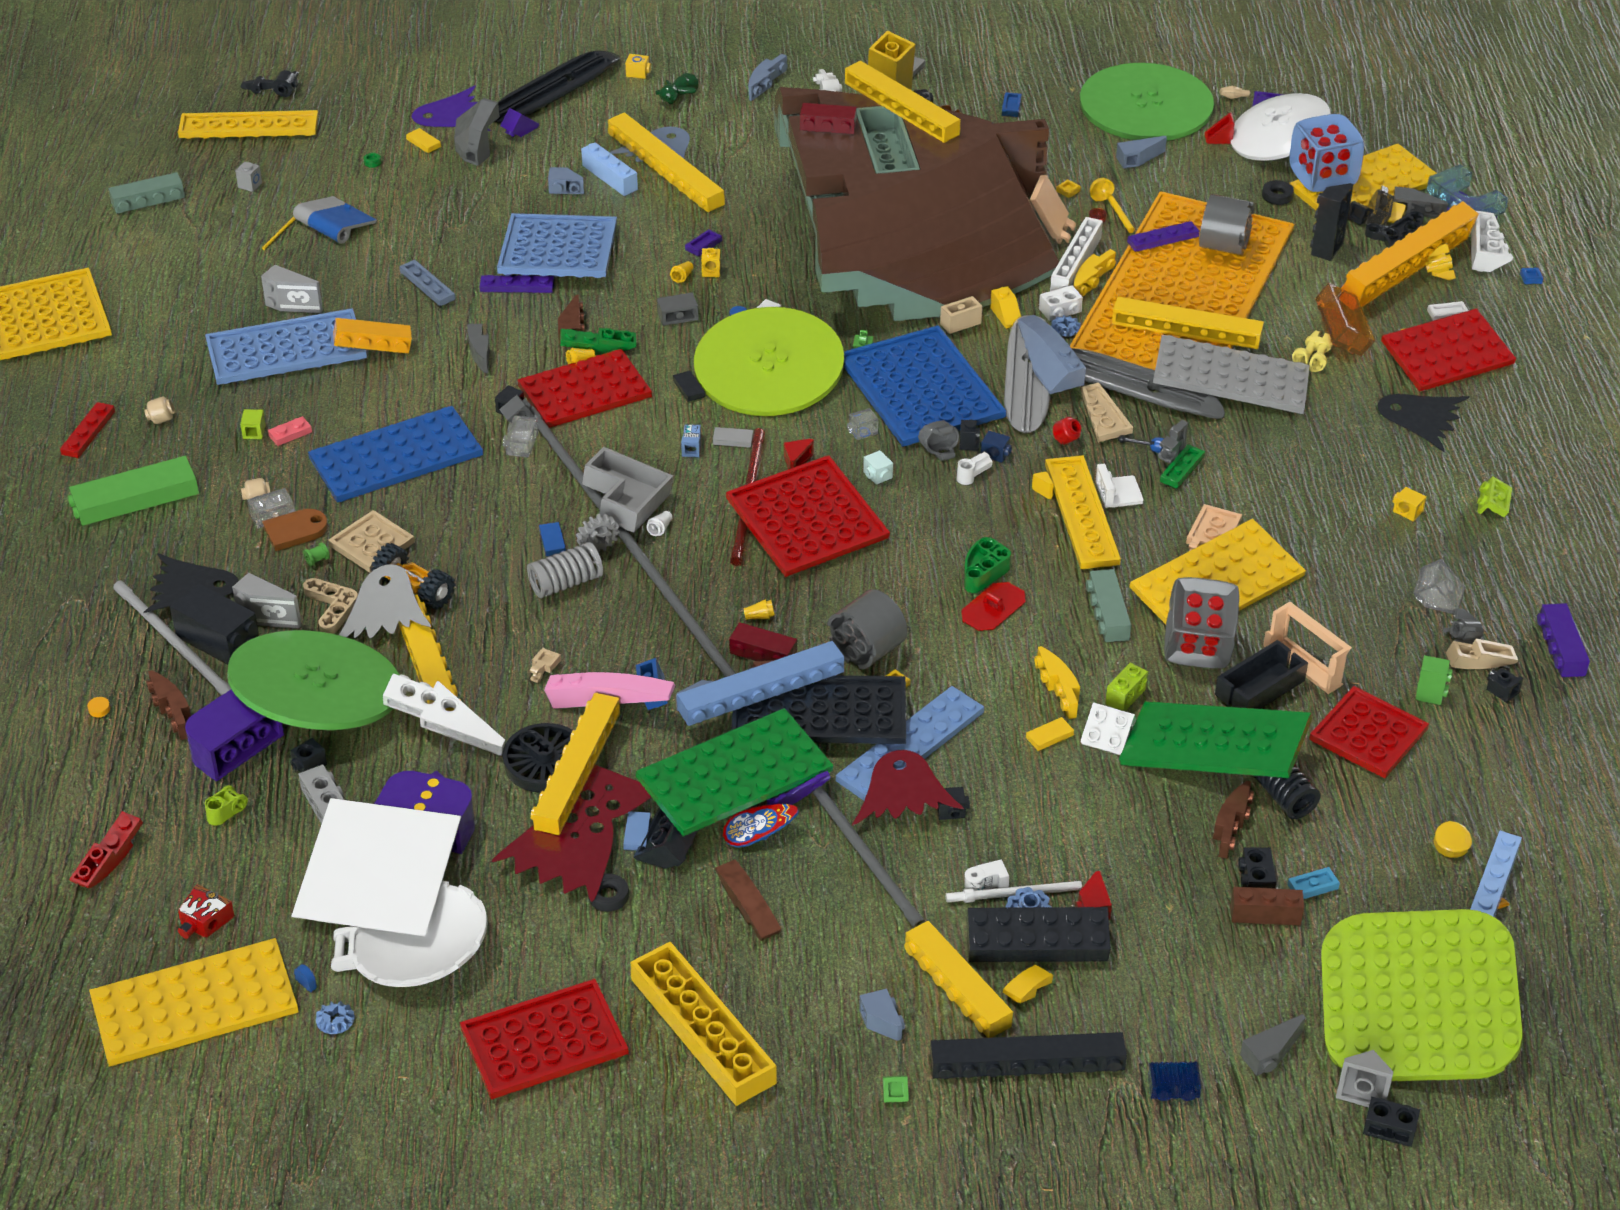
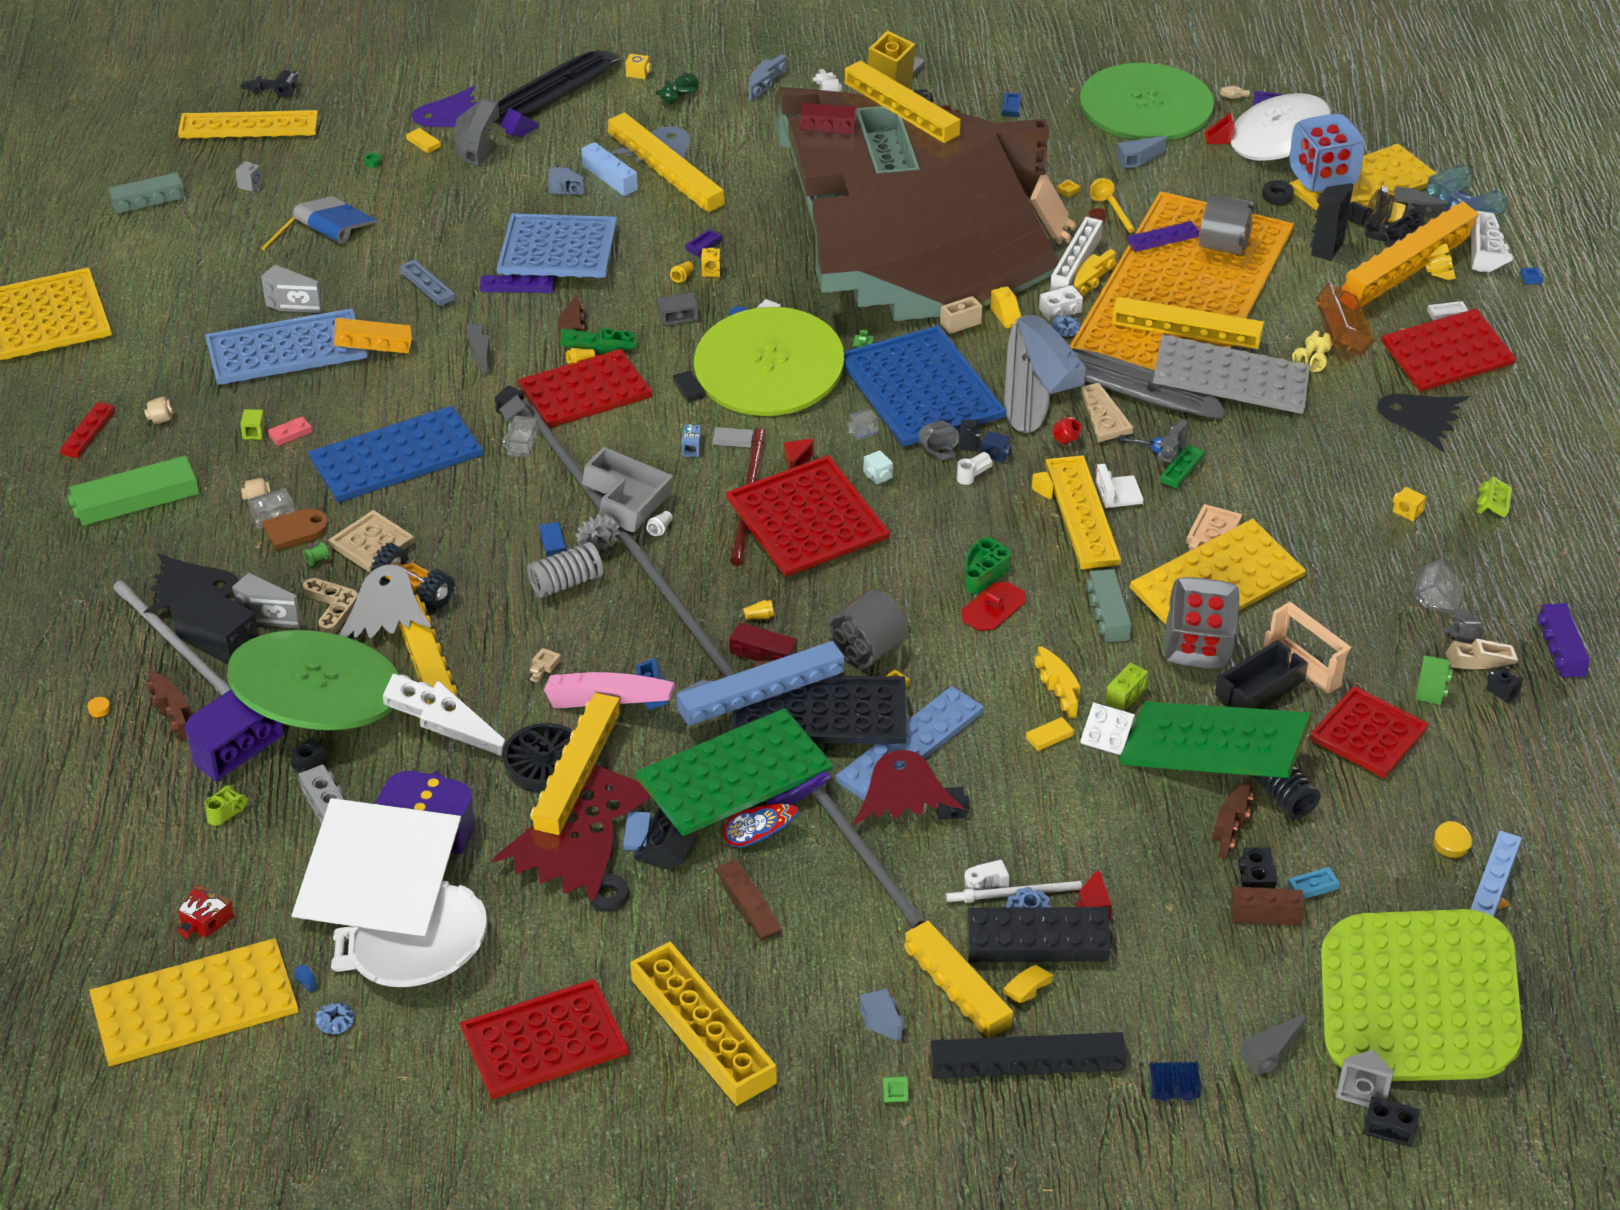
(107, 855): red slope -> none

